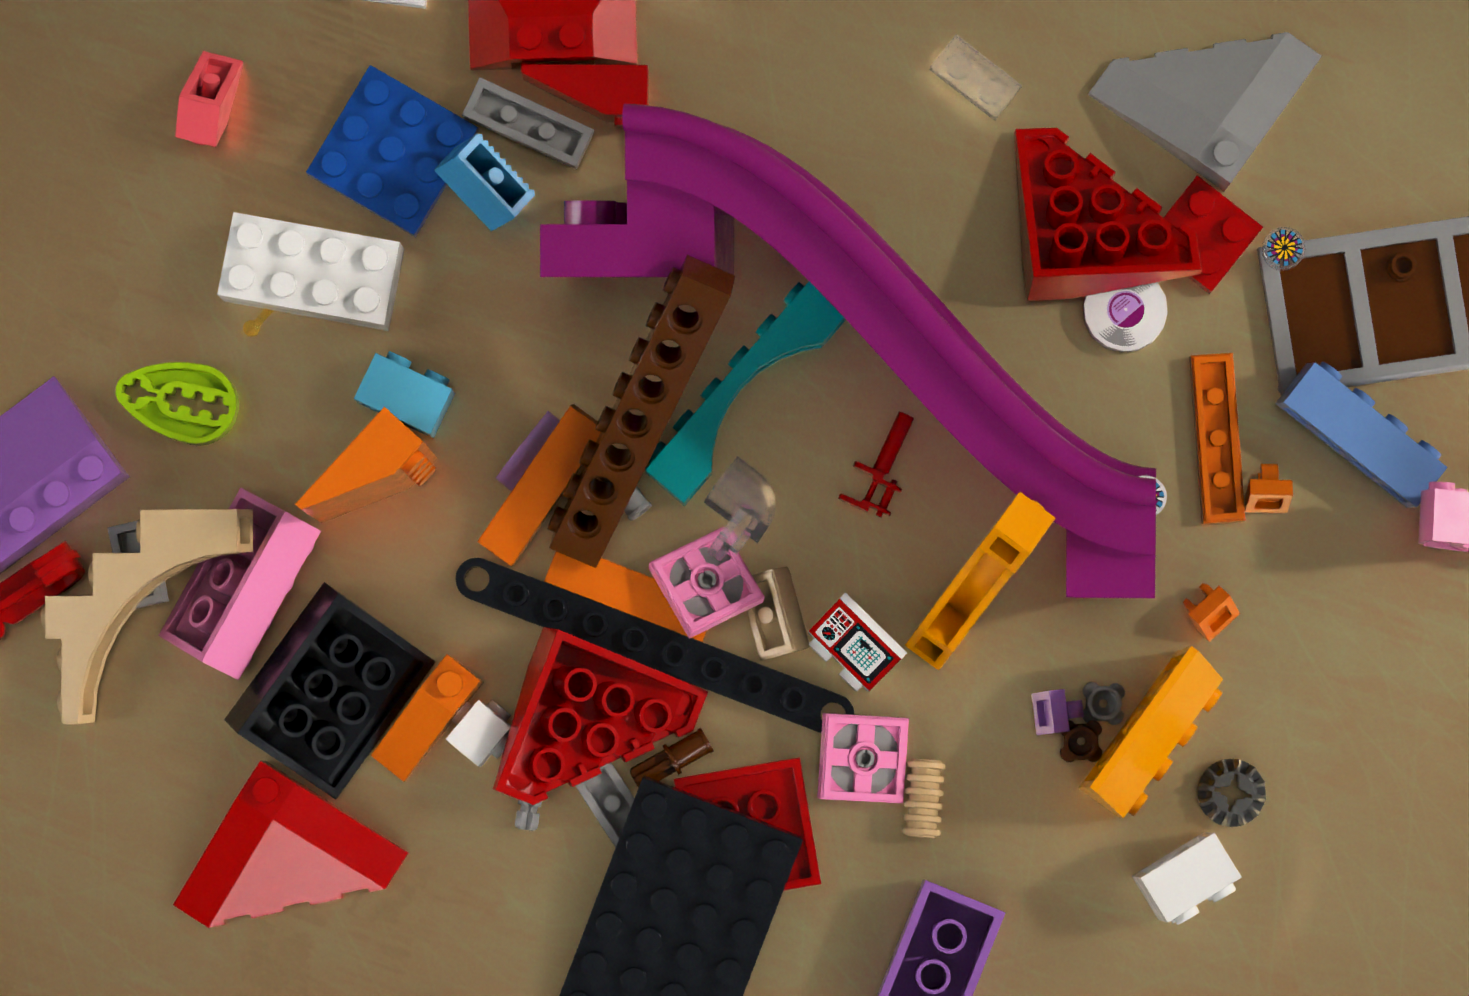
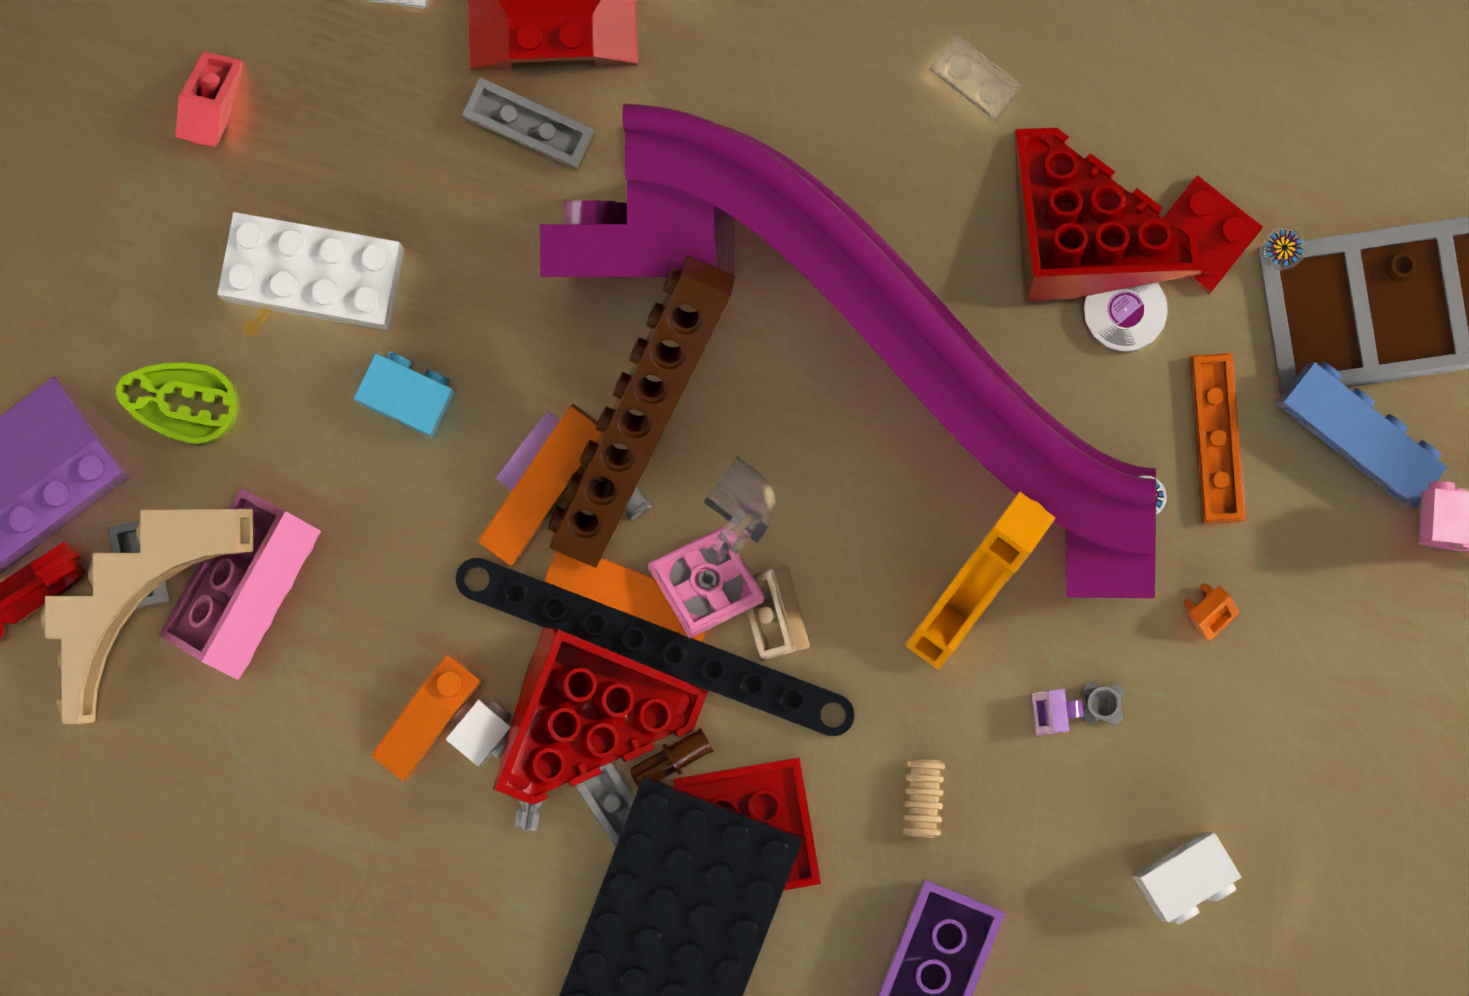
(284, 850): red slope -> none
(329, 691): black slope -> none
(373, 467): orange slope -> none
(388, 150): blue plate -> none
(484, 182): dark azure brick -> none
(593, 88): red slope -> none
(687, 459): teal arch -> none
(855, 644): slope -> none
(862, 758): bright pink piece -> none
(882, 467): red piece -> none
(1089, 750): reddish brown plate -> none
(1152, 732): light orange slope -> none
(1208, 102): light grey slope -> none
(1216, 805): dark grey gear -> none
(1267, 492): orange tile -> none

